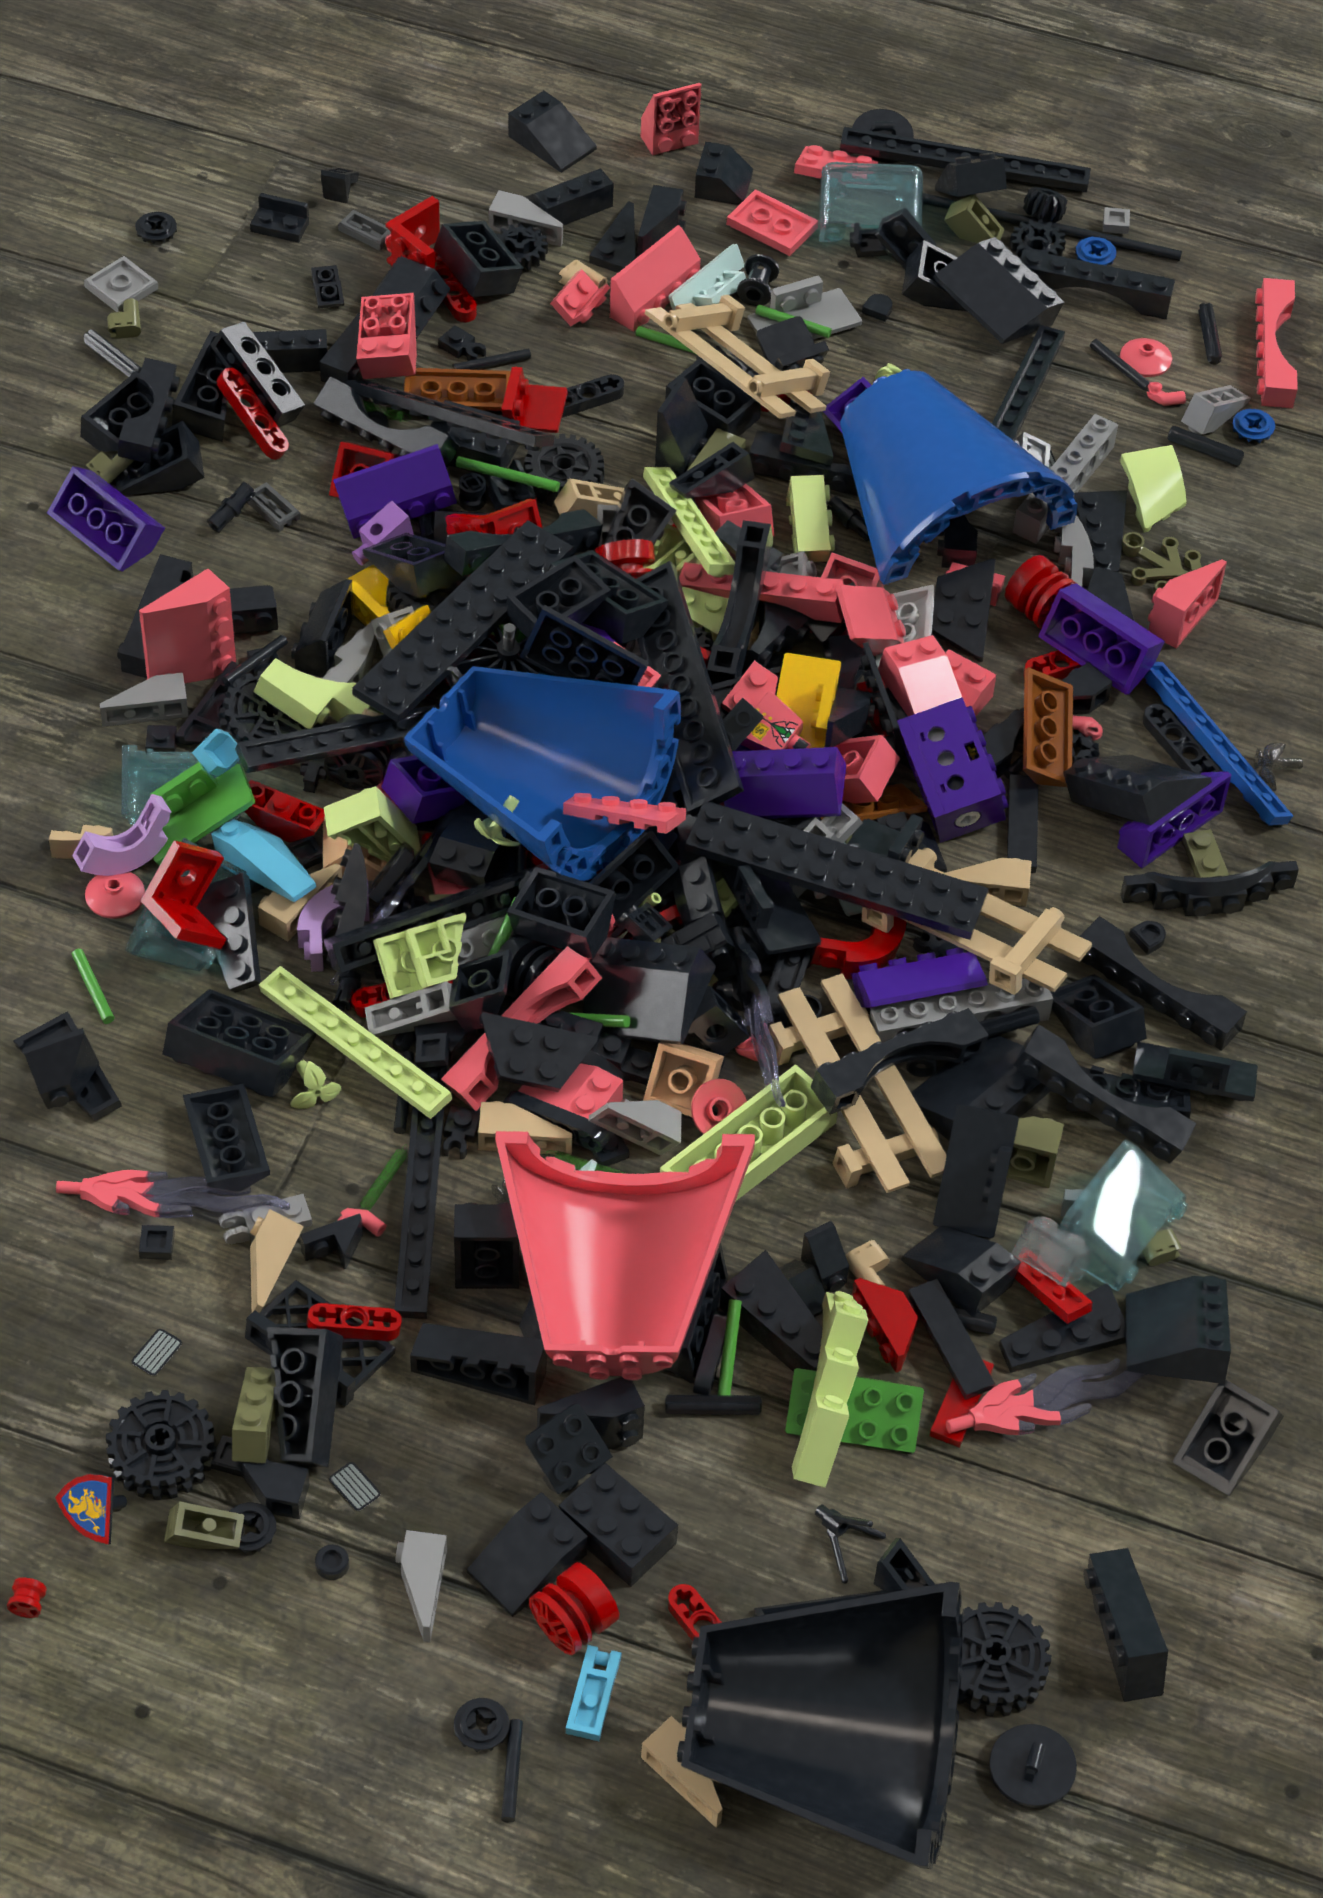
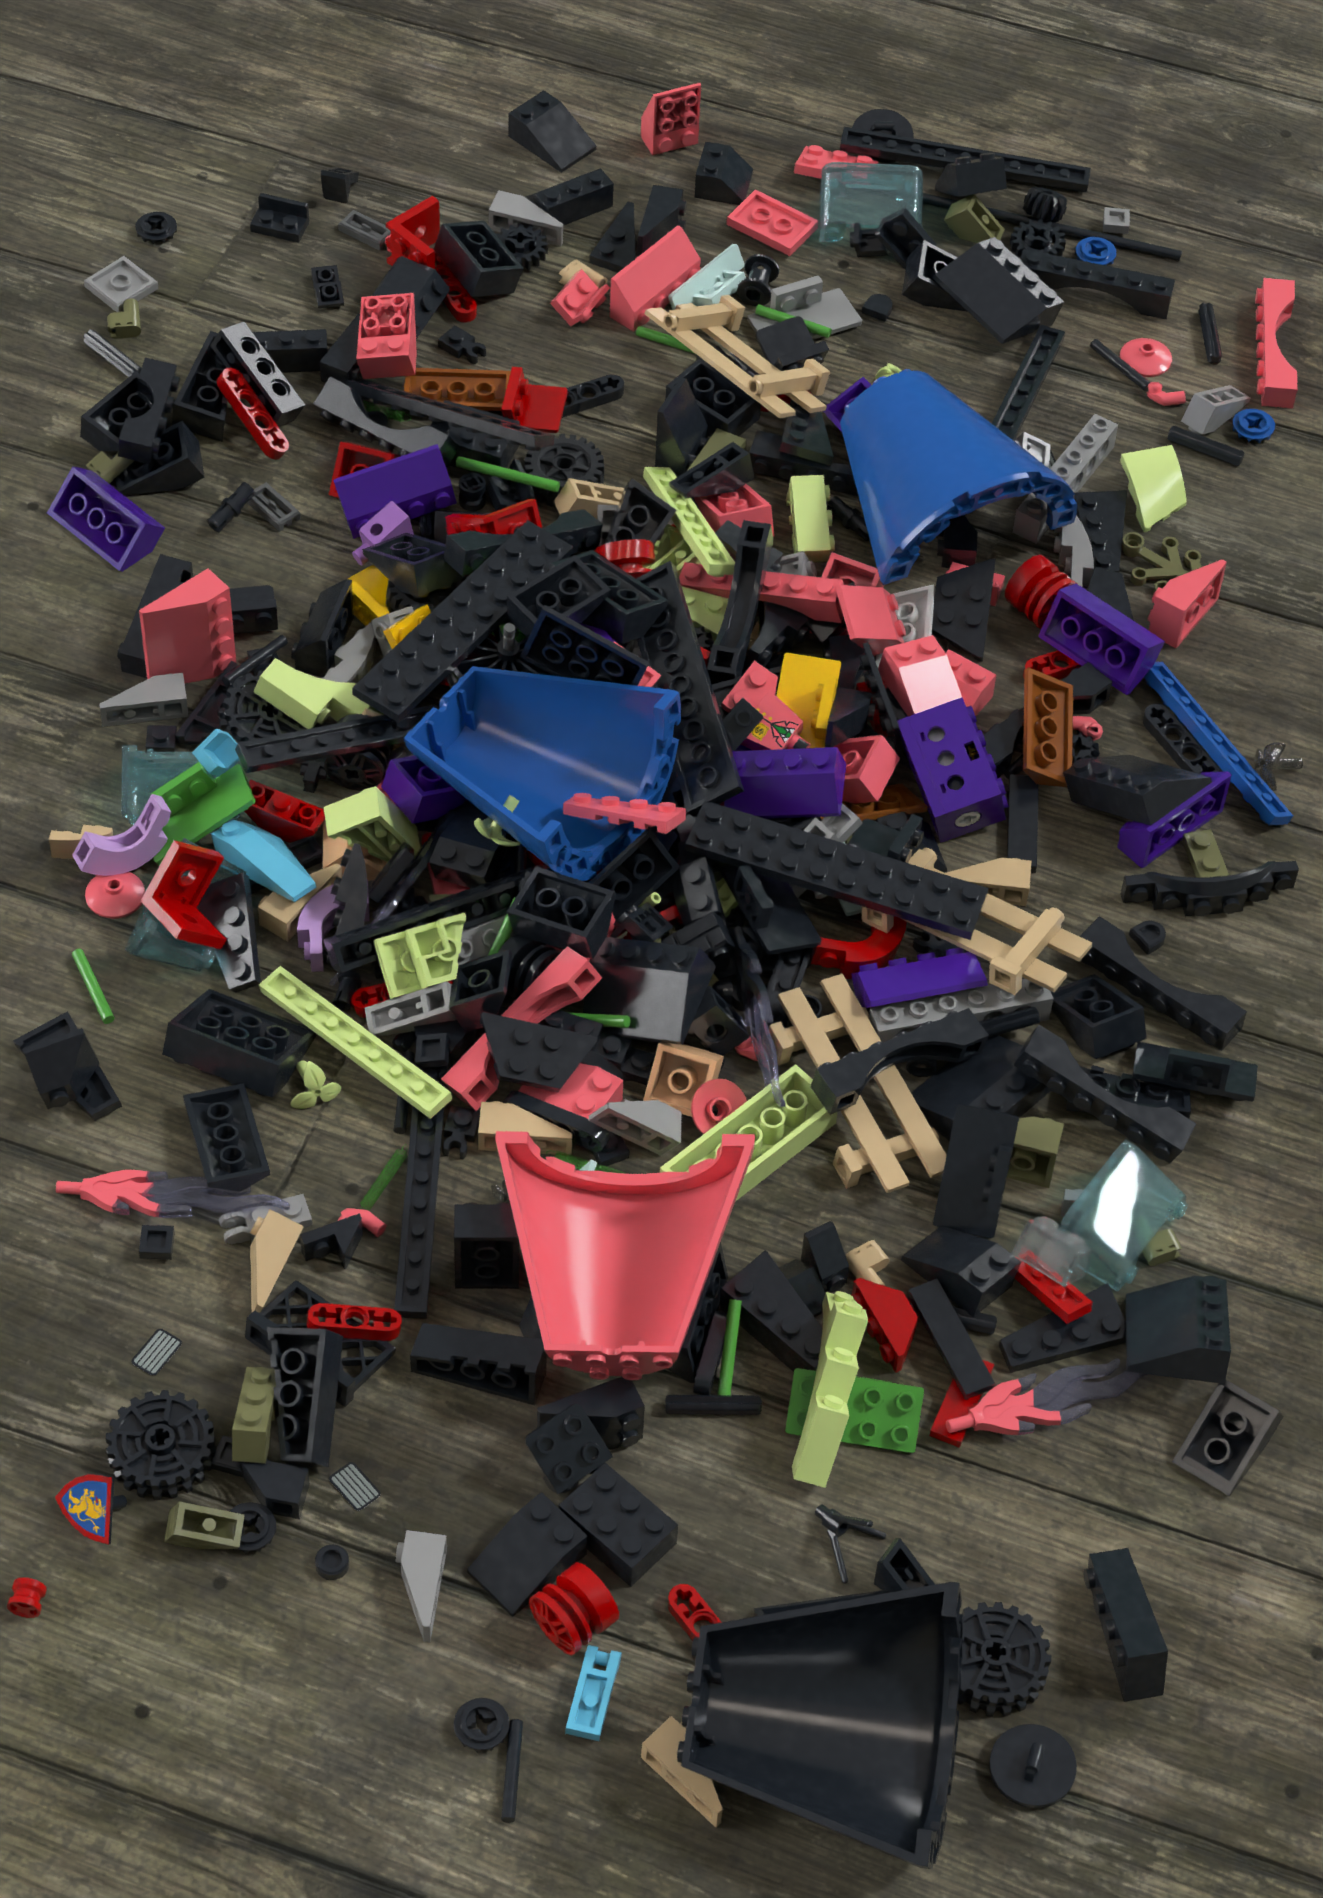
(495, 360): black bar -> none

